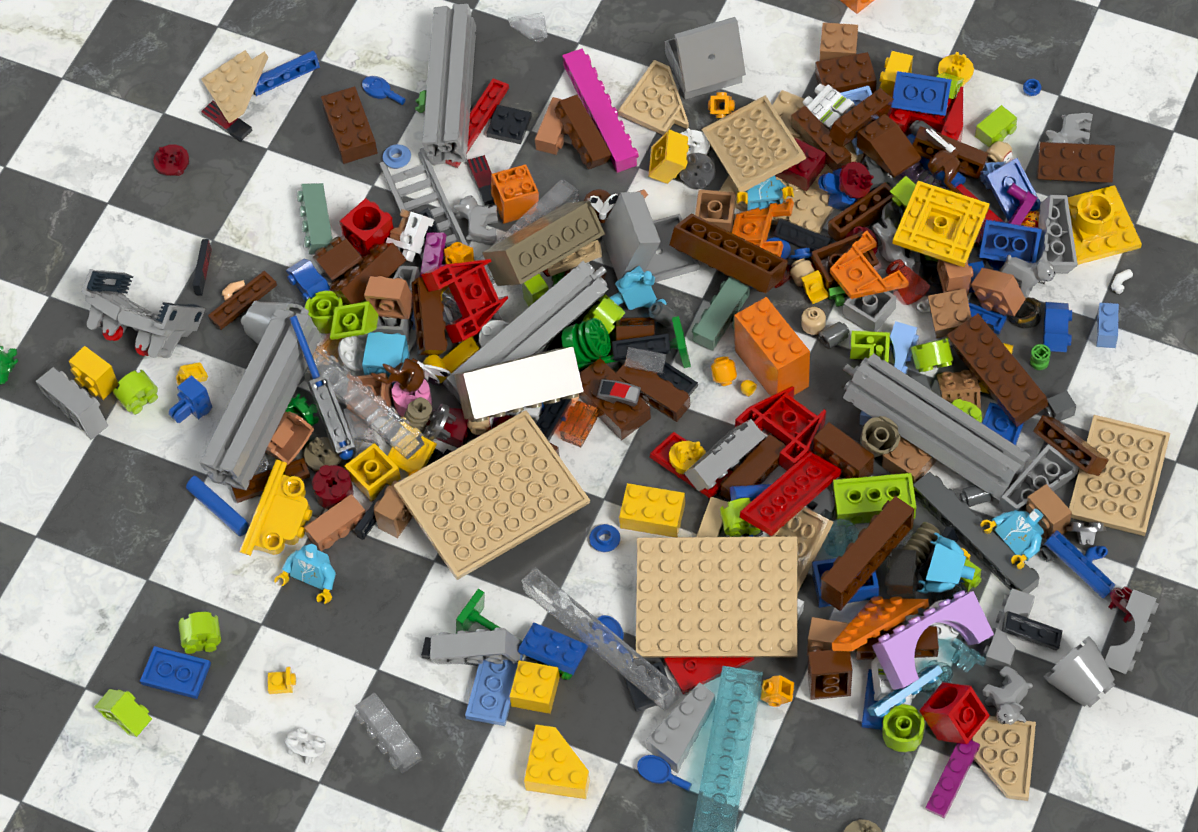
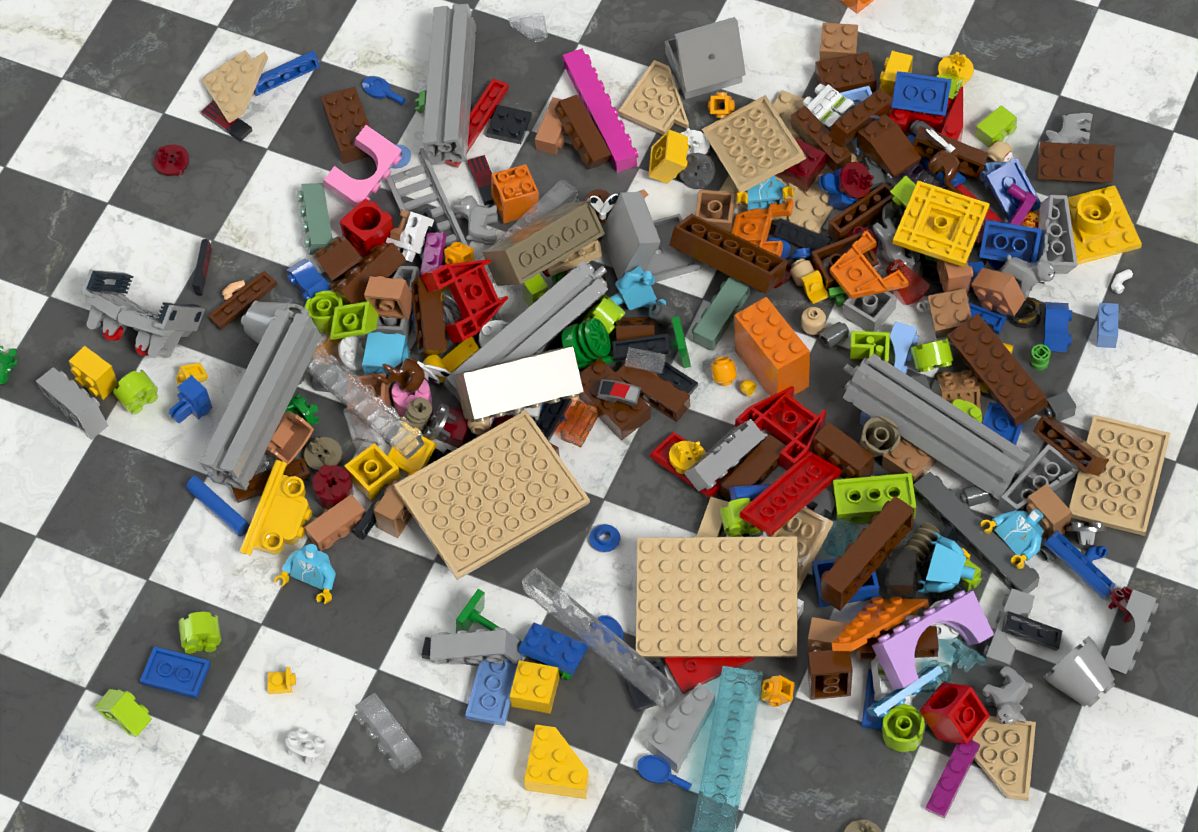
(326, 401): piece -> none
(385, 156): none -> bright pink arch
(652, 510): yellow brick -> none
(1032, 83): blue plate -> none

